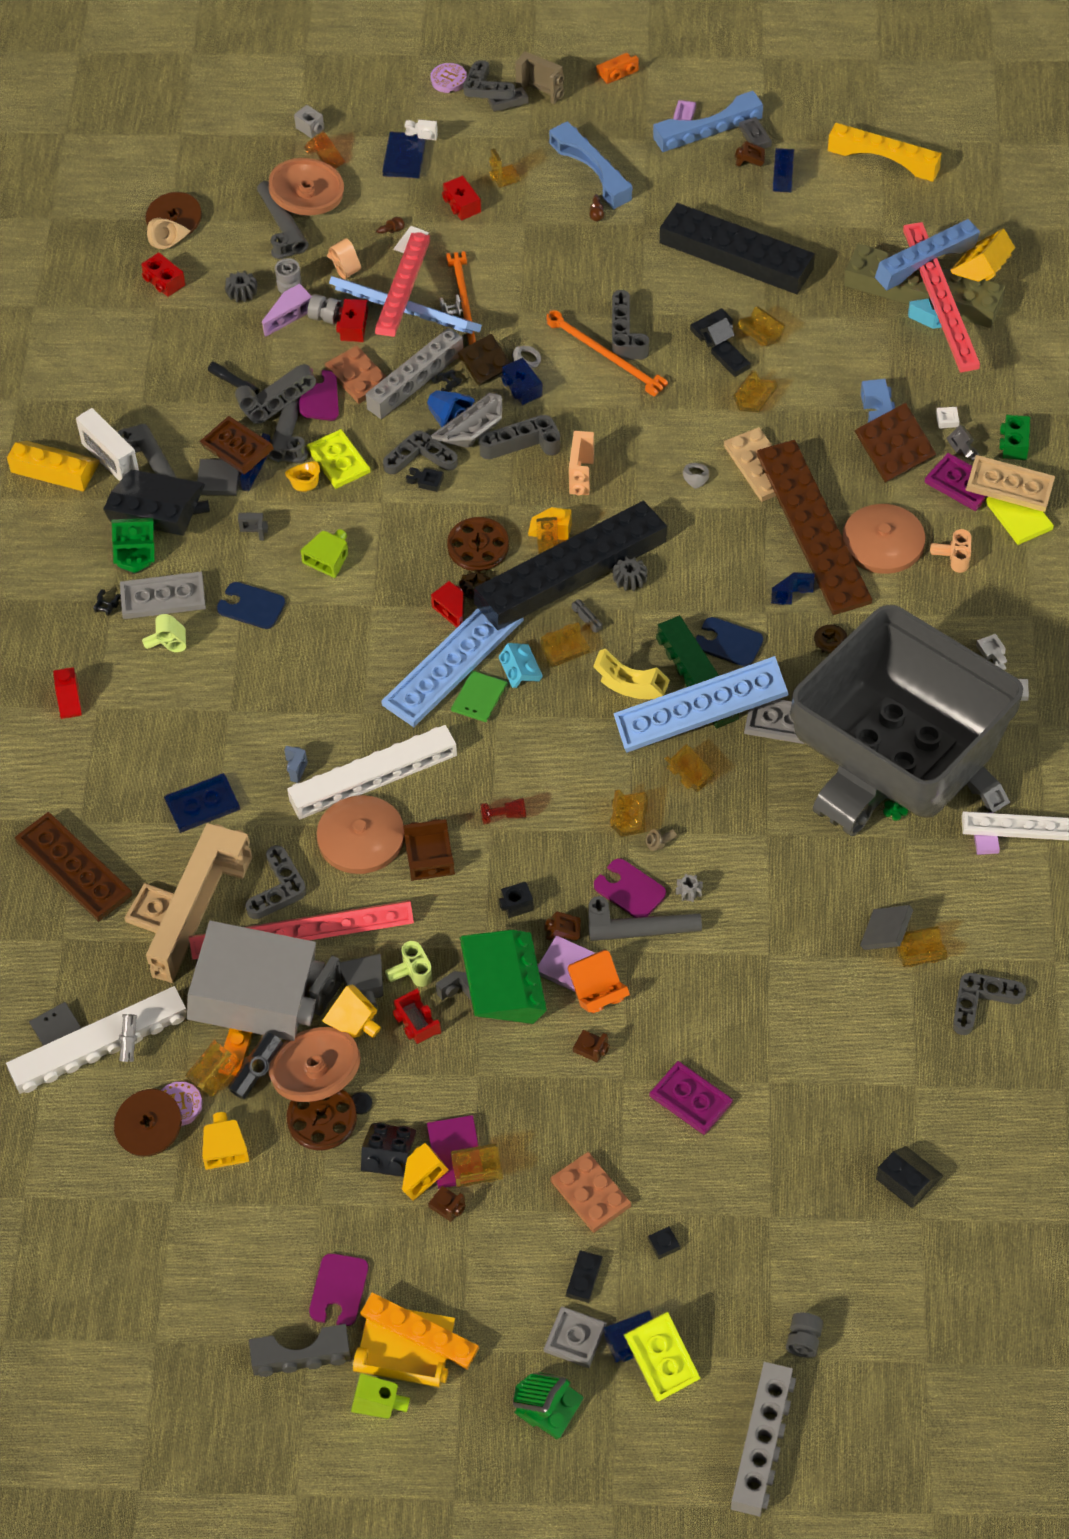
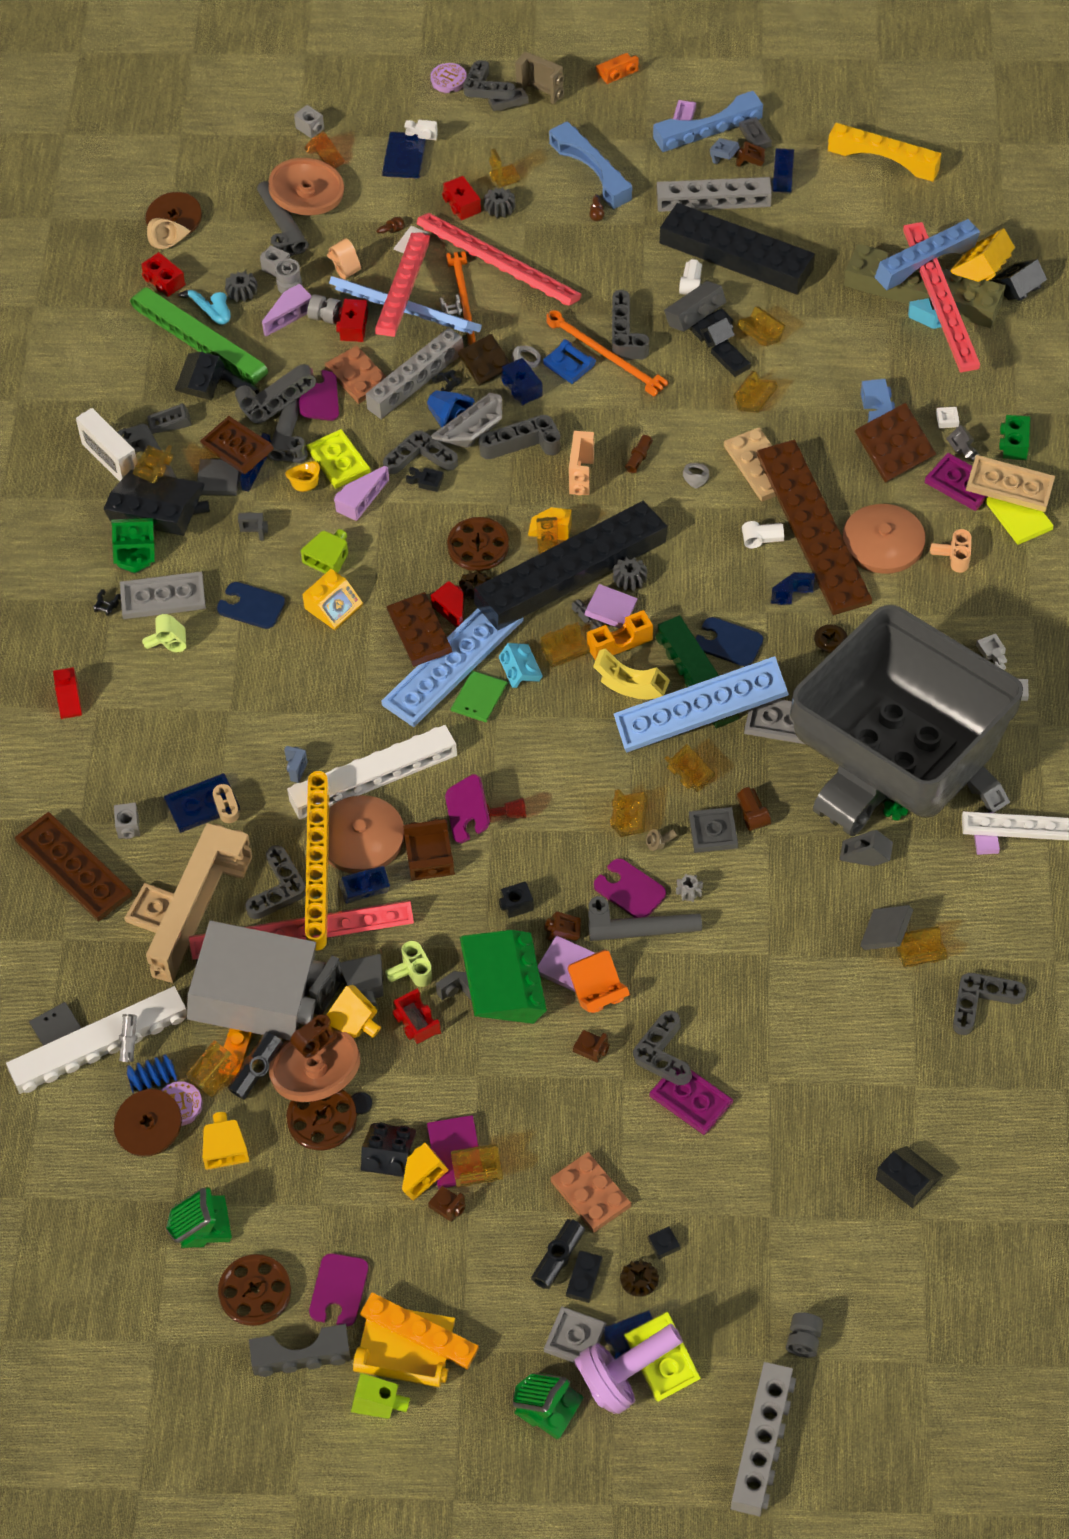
(52, 465): yellow slope -> none
(126, 813): none -> light grey brick
(151, 1073): none -> blue piece
(153, 463): none -> clear yellow bracket
(173, 412): none -> dark grey slope
(198, 335): none -> bright green beam
(199, 1220): none -> green piece
(200, 375): none -> black slope
(217, 311): none -> medium azure piece
(222, 804): none -> tan beam
(247, 1298): none -> reddish brown wedge
(270, 258): none -> light grey brick
(312, 1037): none -> reddish brown piece
(314, 867): none -> yellow beam
(331, 599): none -> yellow slope
(360, 493): none -> lavender slope
(364, 884): none -> clear blue brick
(419, 629): none -> reddish brown plate
(464, 803): none -> magenta piece
(499, 202): none -> dark grey gear
(499, 259): none -> coral plate
(552, 1265): none -> black piece
(566, 366): none -> blue plate
(609, 1376): none -> lavender piece
(610, 606): none -> lavender tile
(633, 633): none -> light orange arch
(639, 454): none -> reddish brown pin
(640, 1288): none -> dark brown gear
(656, 1053): none -> dark grey beam
(691, 277): none -> white piece
(695, 306): none -> dark grey brick
(713, 830): none -> dark grey plate
(715, 193): none -> light grey brick
(723, 149): none -> sand blue bracket
(754, 813): none -> reddish brown piece
(756, 534): none -> white piece
(867, 849): none -> dark grey slope
(1021, 279): none -> slope

